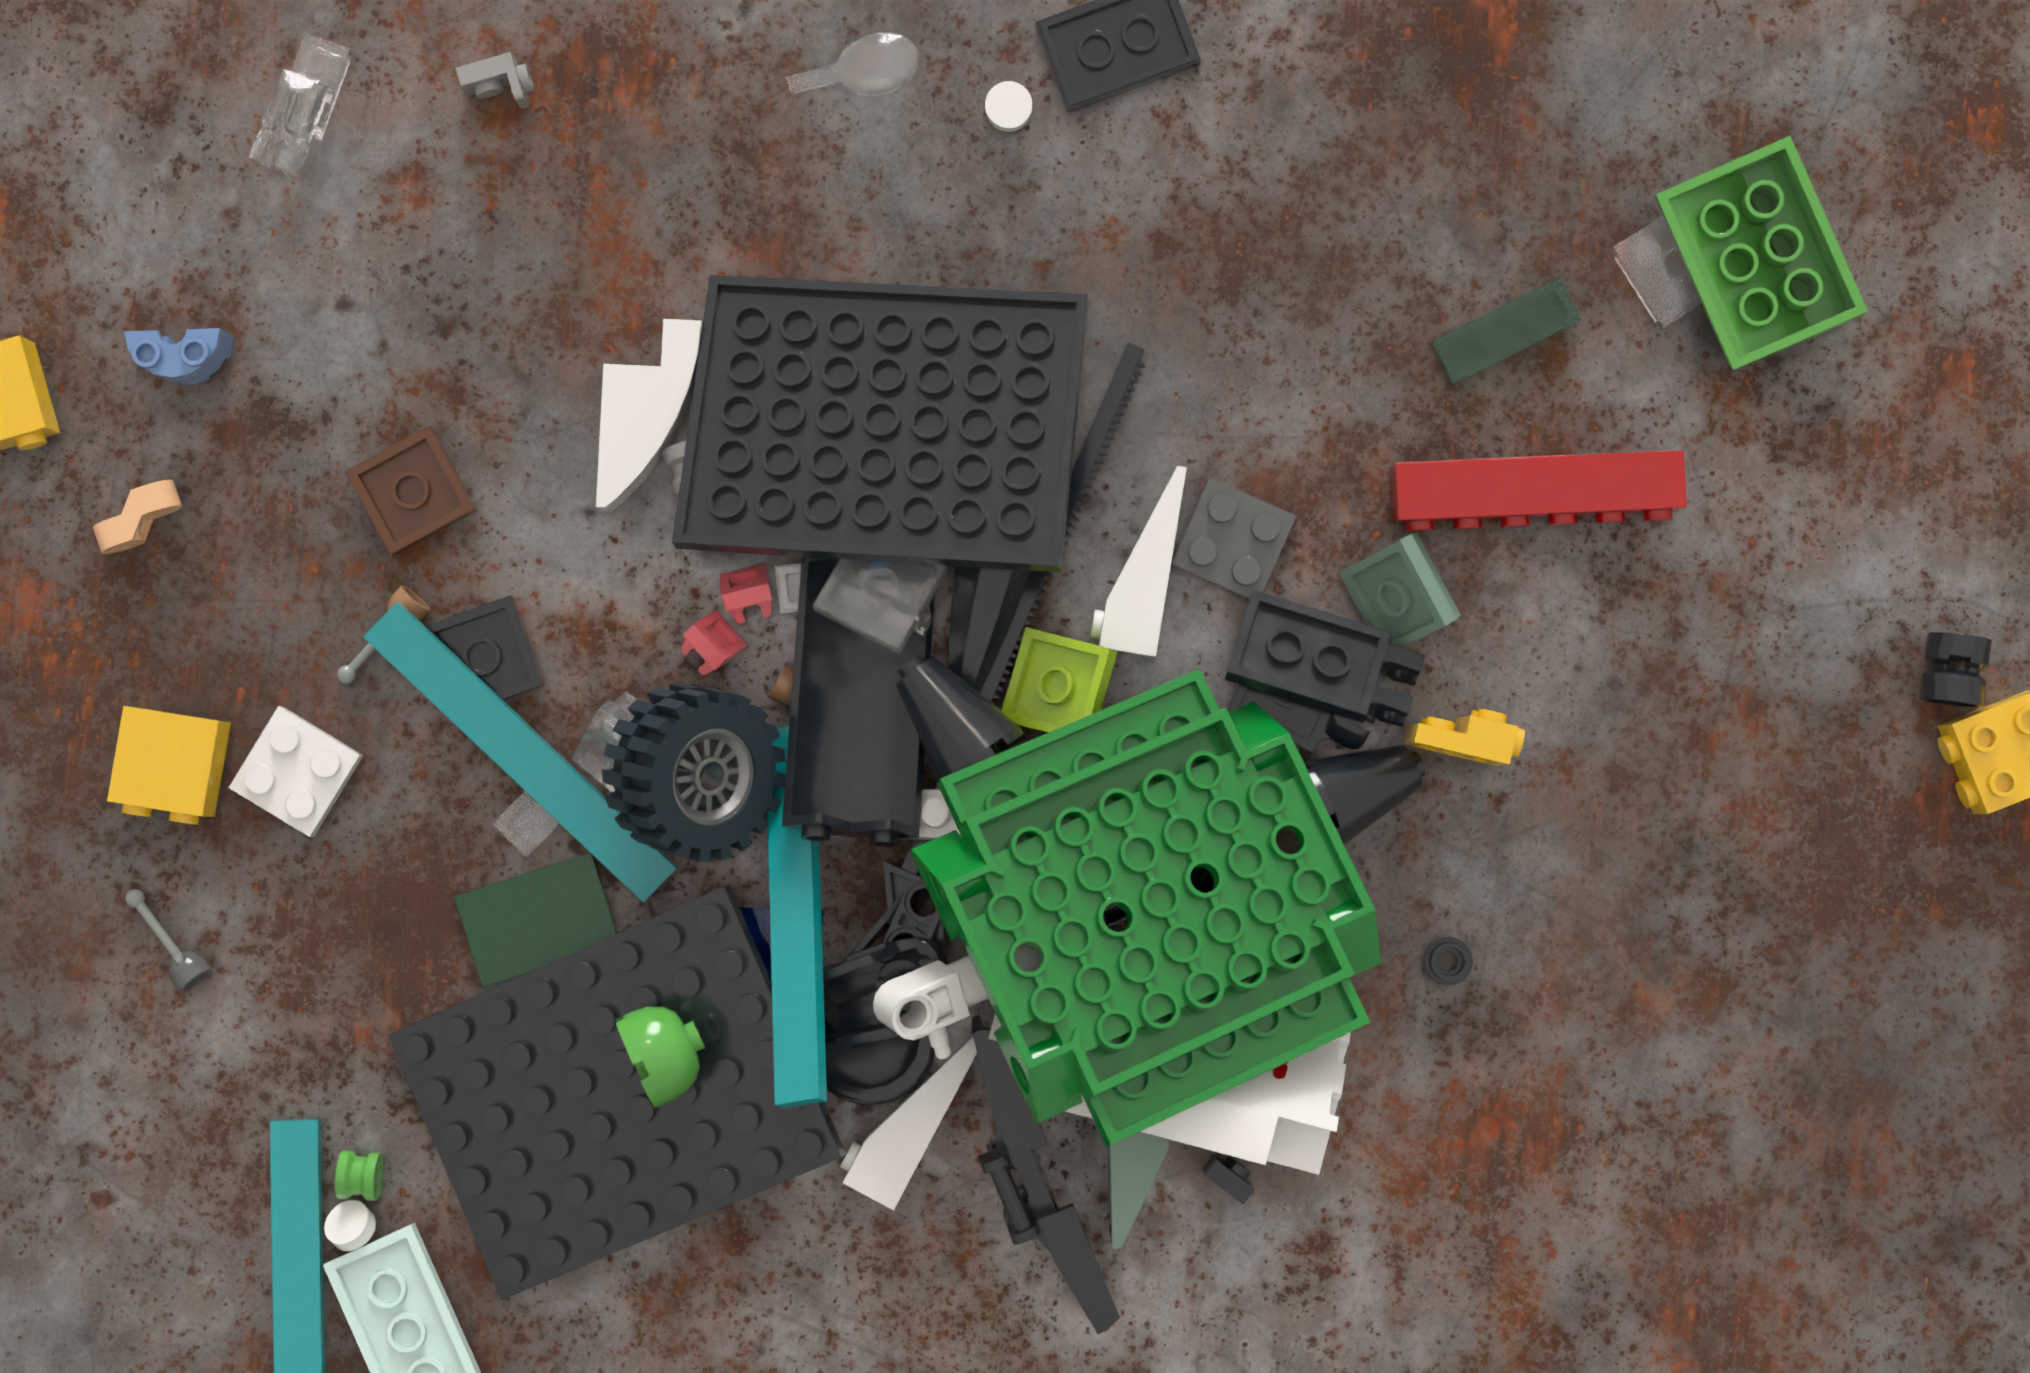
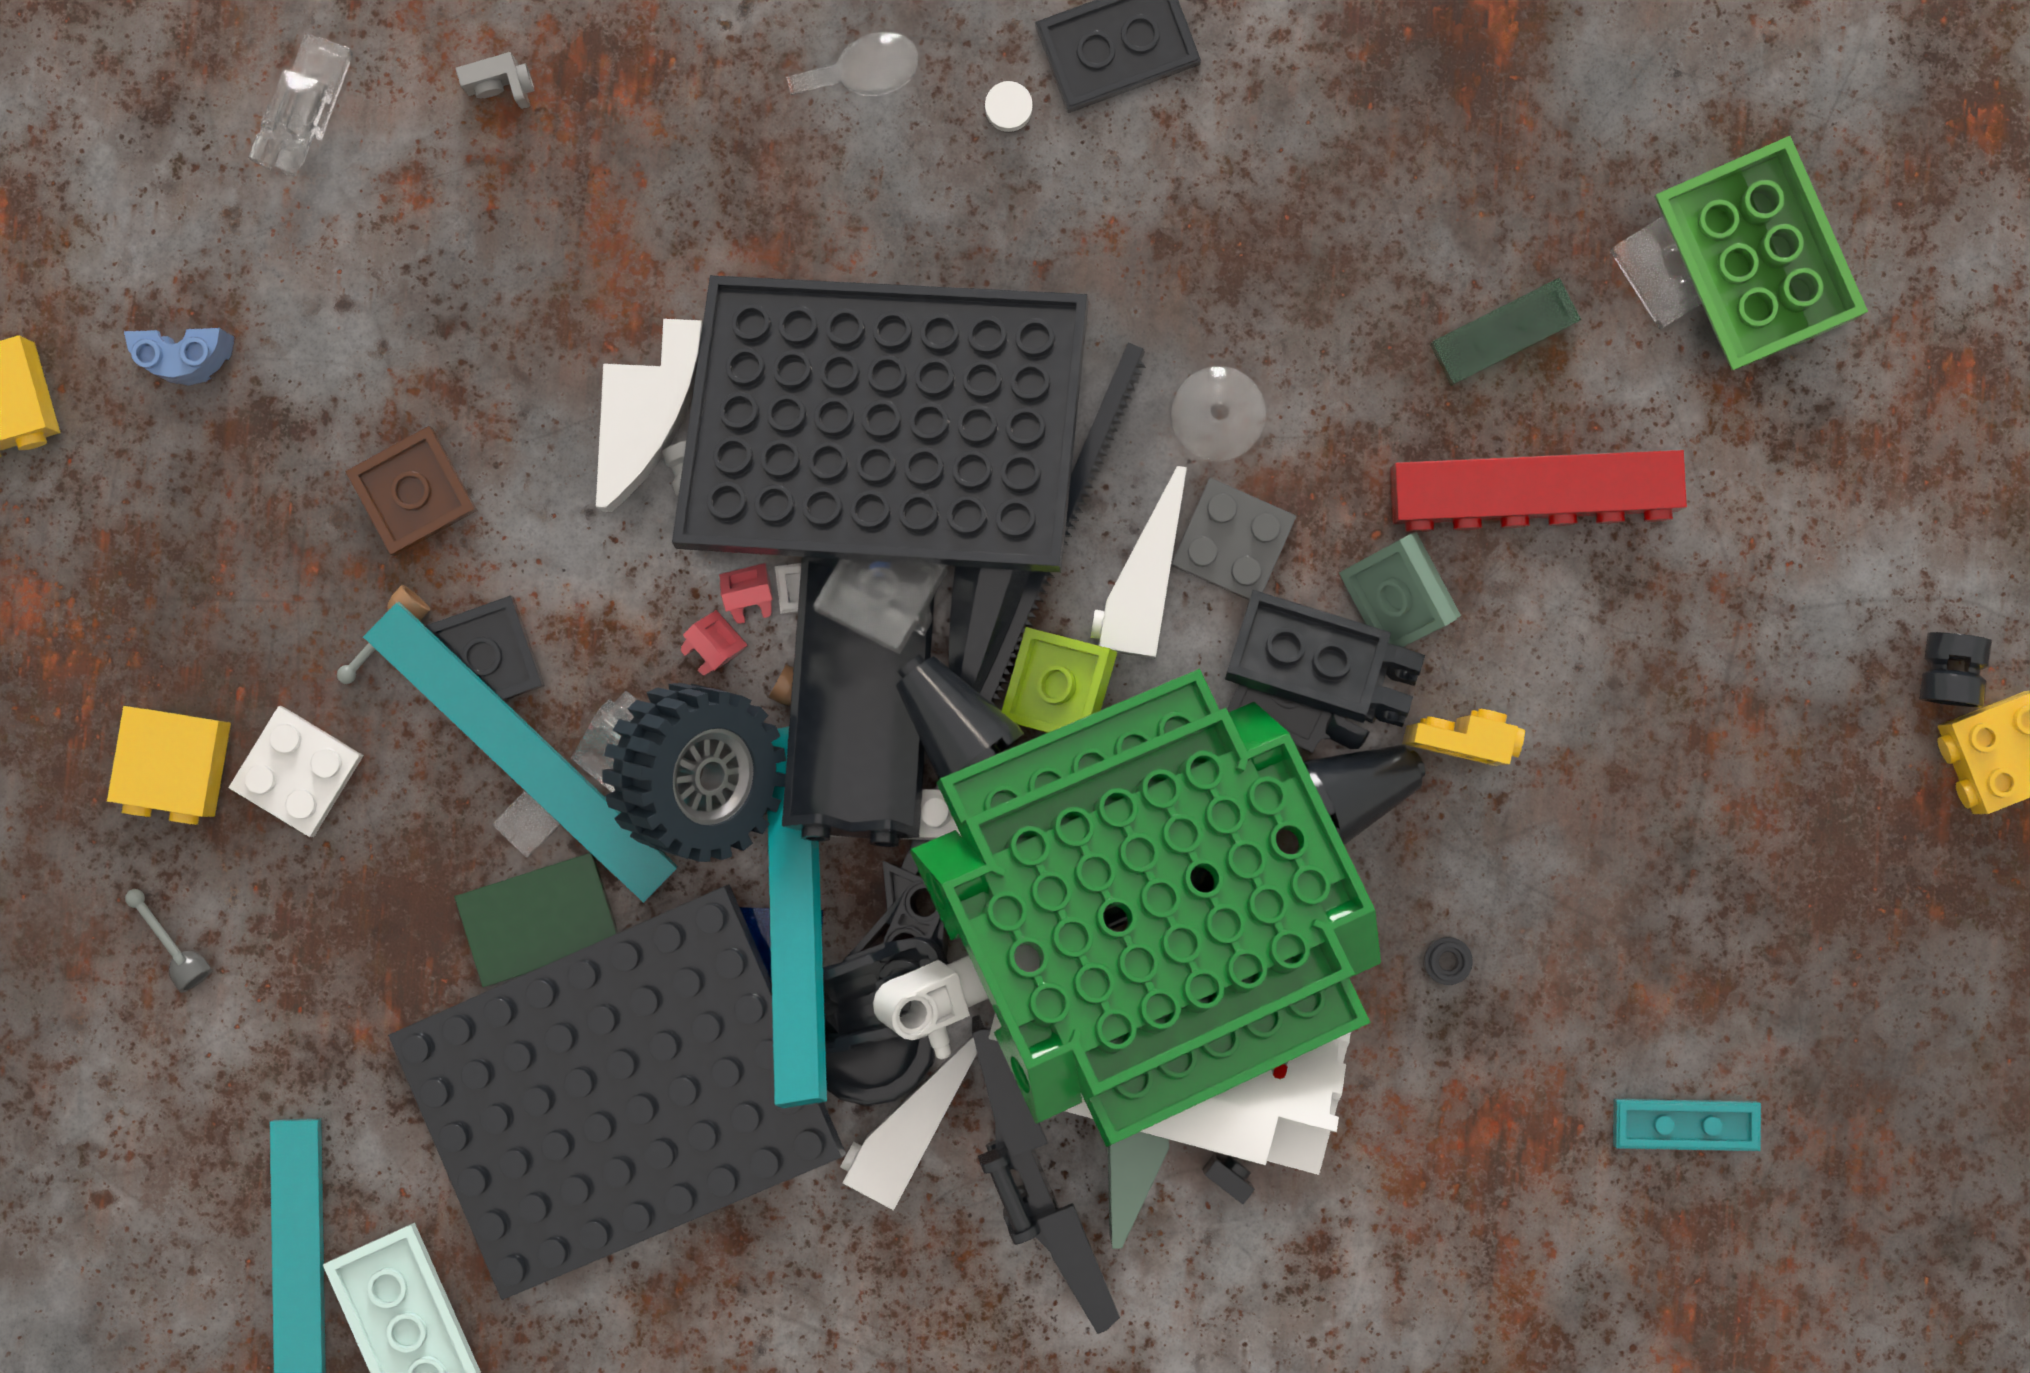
(140, 510): light nougat piece -> none
(350, 1225): white tile -> none
(359, 1175): bright green wheel -> none
(661, 1051): bright green cylinder -> none
(1212, 437): none -> clear dish
(1687, 1124): none -> teal tile

